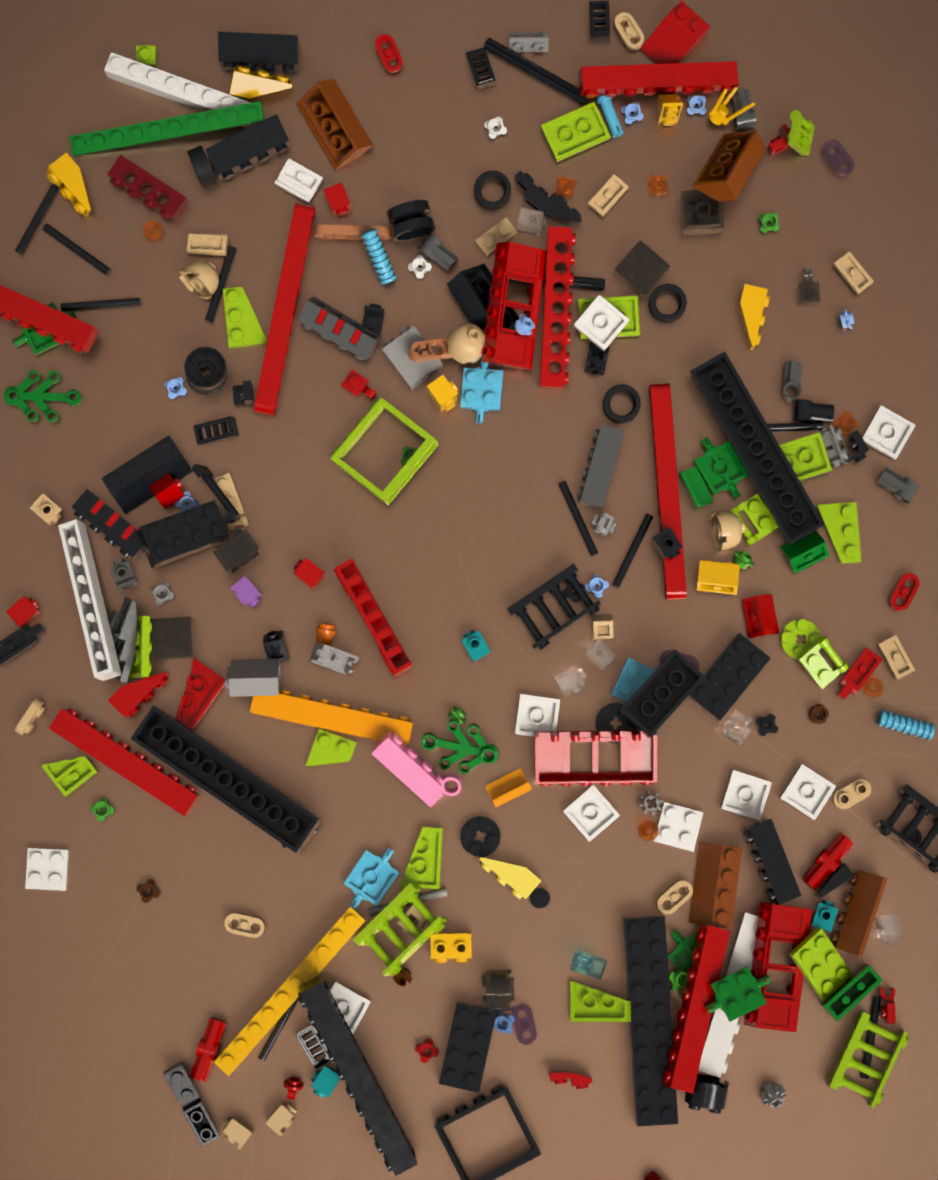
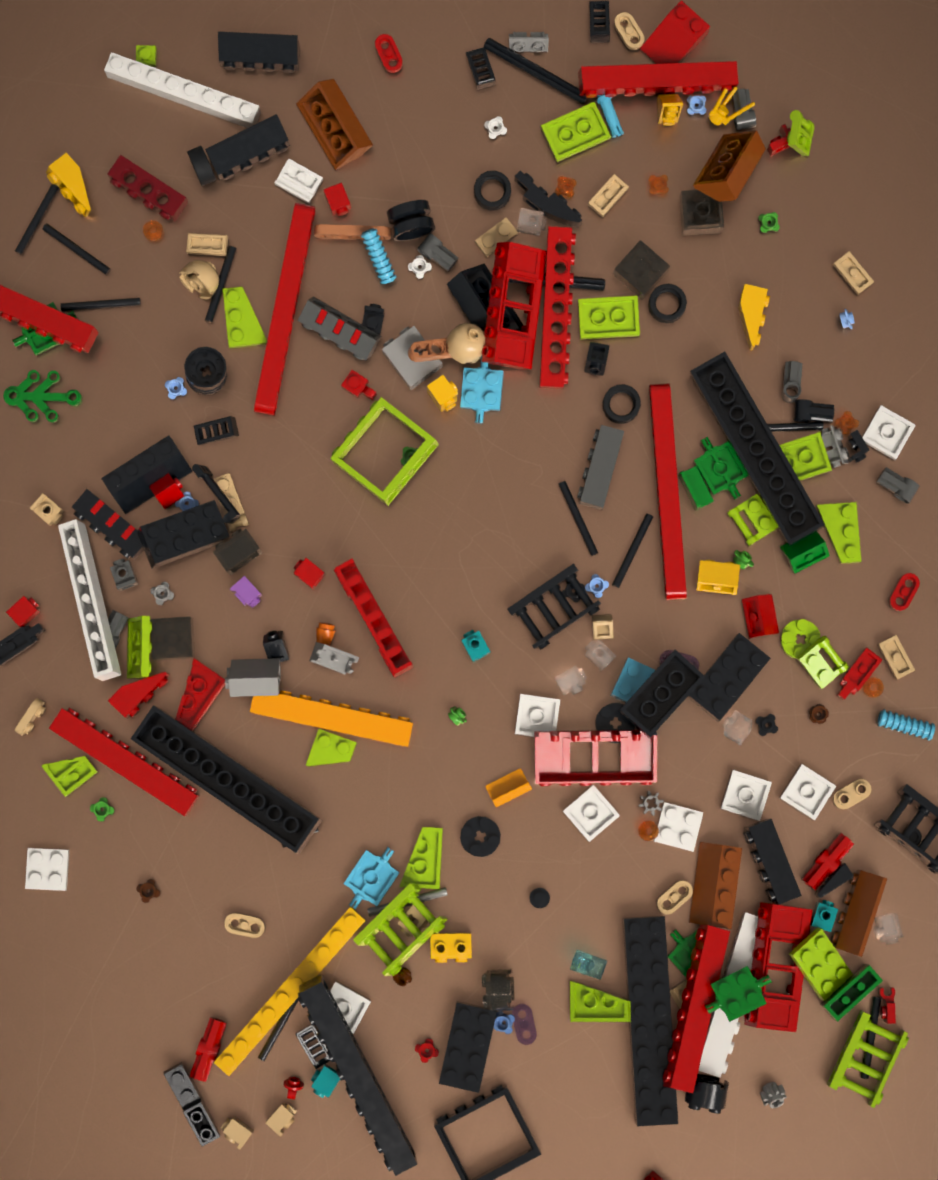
(126, 632): dark grey slope -> none
(167, 128): green plate -> none
(243, 394): black bracket -> none
(253, 84): yellow slope -> none
(412, 770): bright pink hinge -> none
(463, 747): green plant -> none
(516, 876): light yellow slope -> none
(524, 325): light blue plate -> none
(577, 1079): red slope -> none
(601, 323): white plate -> none
(603, 524): light grey gear -> none
(626, 110): light blue plate -> none
(667, 544): black brick -> none
(678, 979): bright green plate -> none
(726, 529): tan cylinder -> none
(808, 290): clear smoke plate -> none
(838, 158): plate -> none

